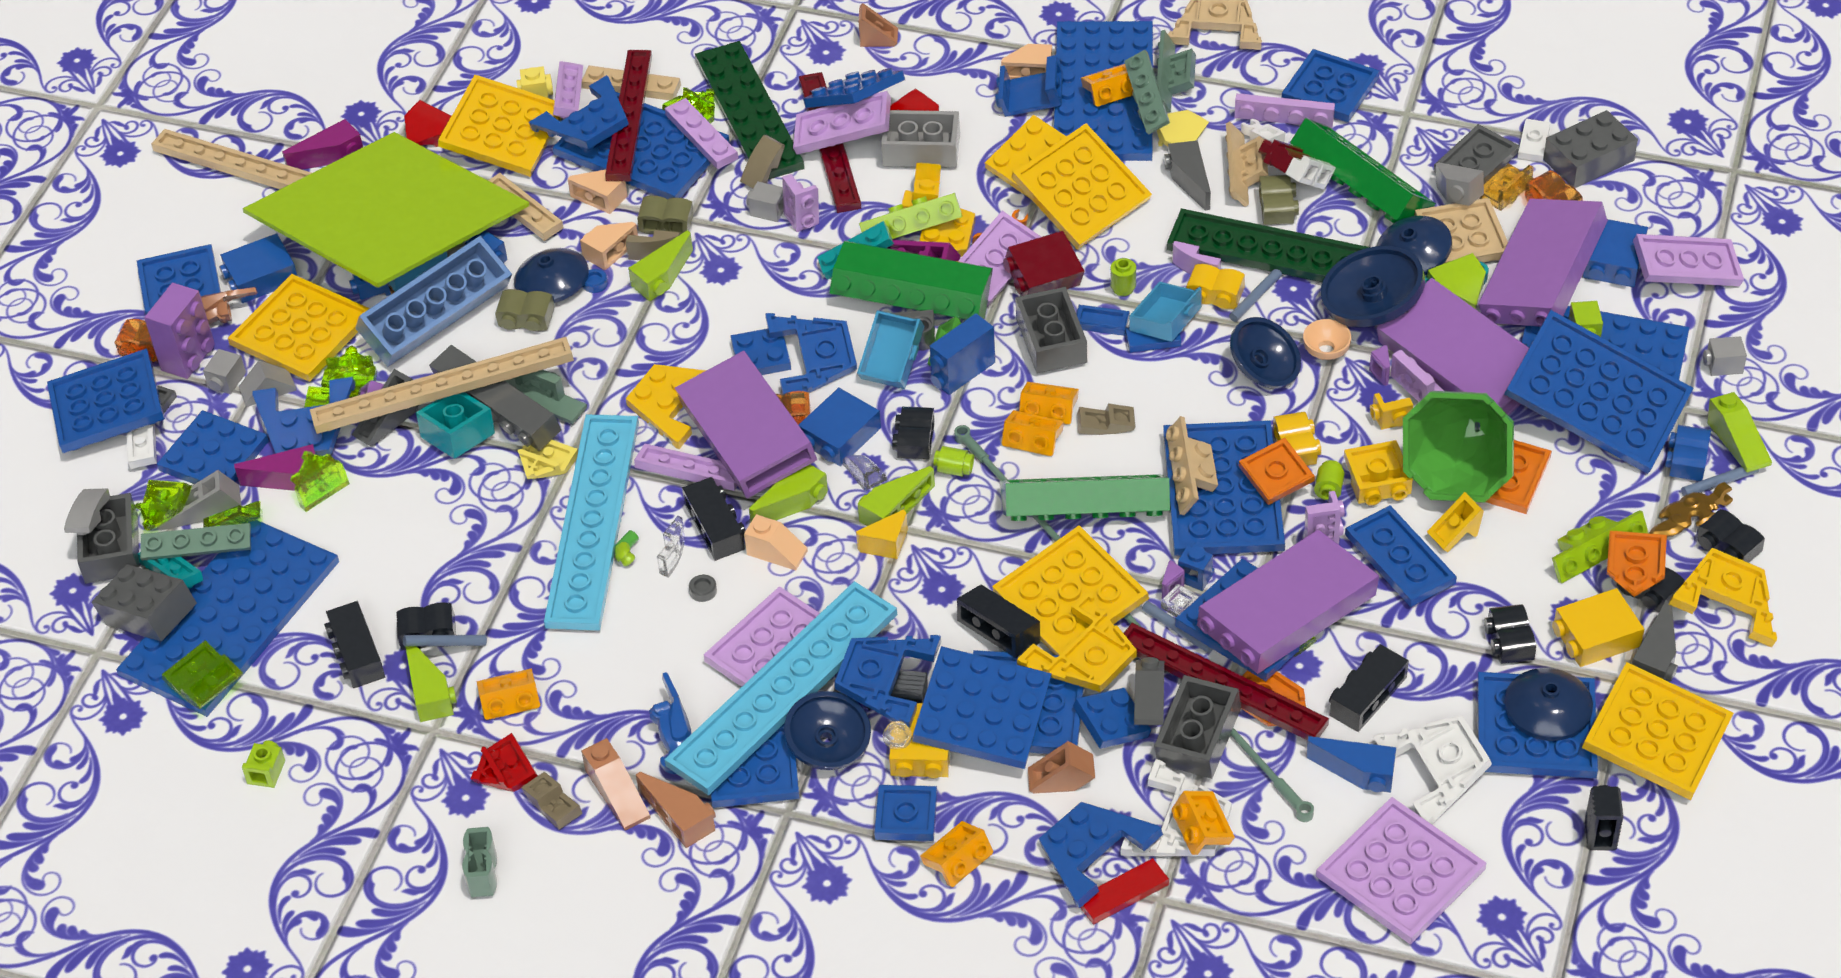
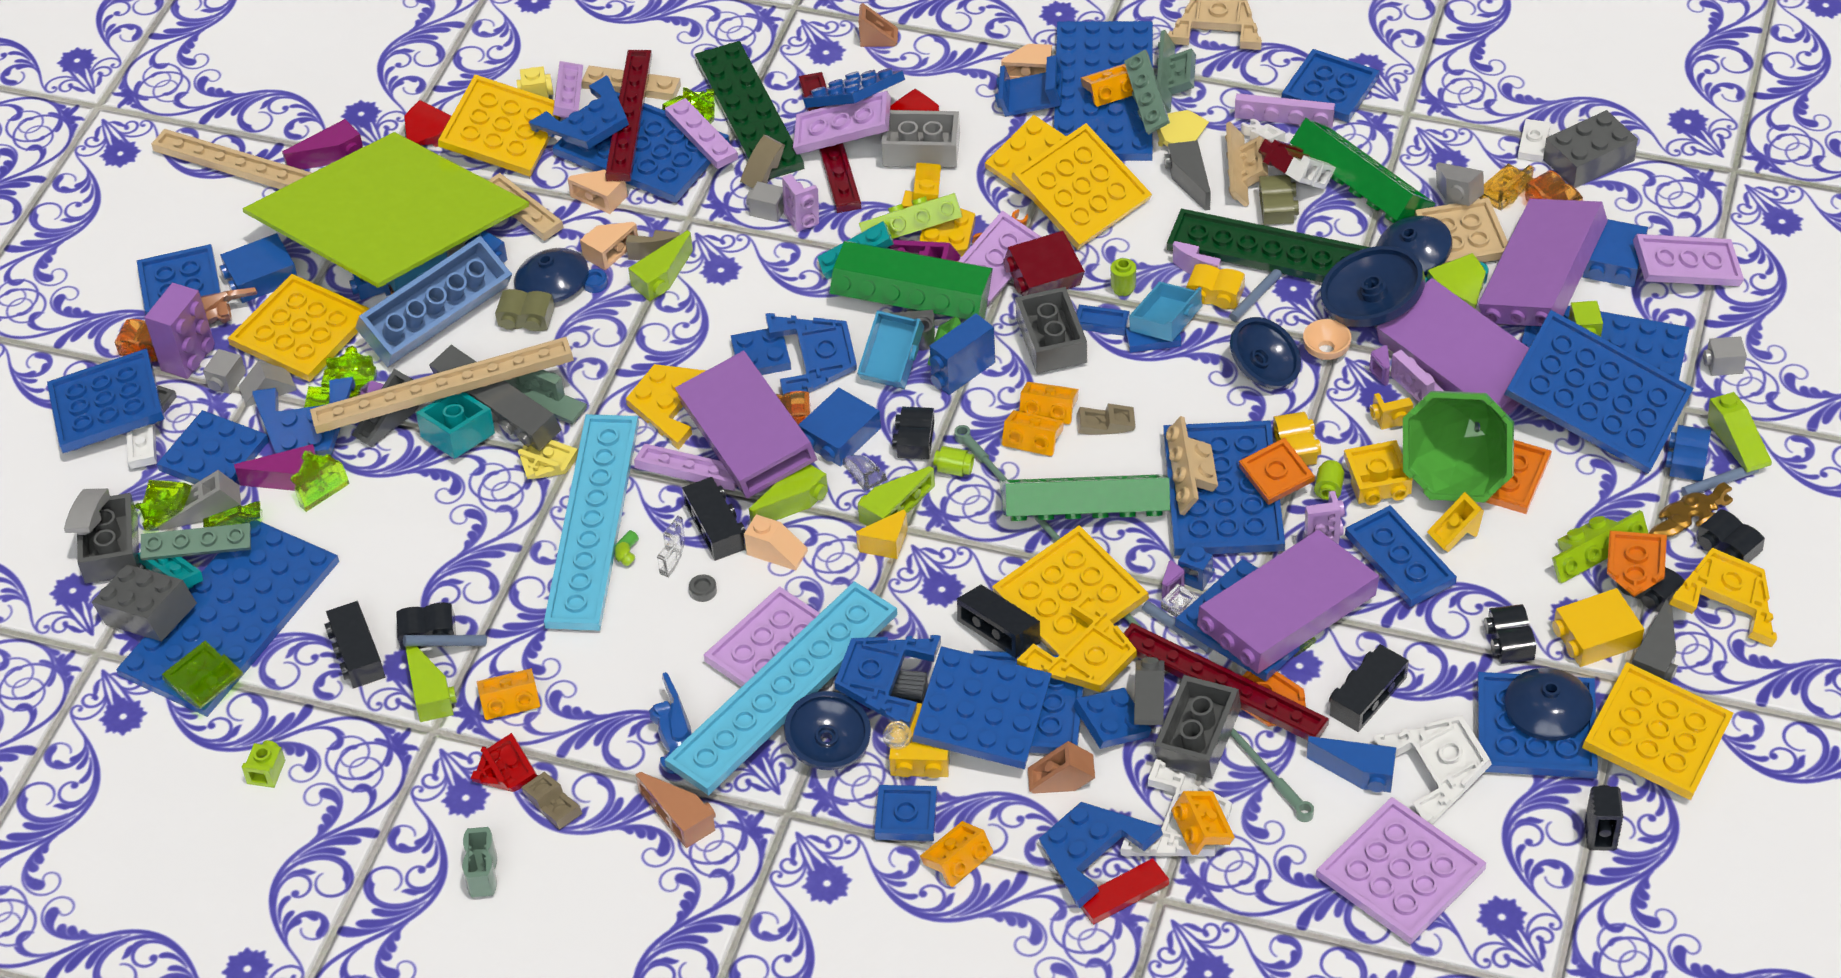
(614, 784): slope -> none
(665, 214): olive brick -> none
(762, 777): blue plate -> none
(1481, 151): dark grey plate -> none

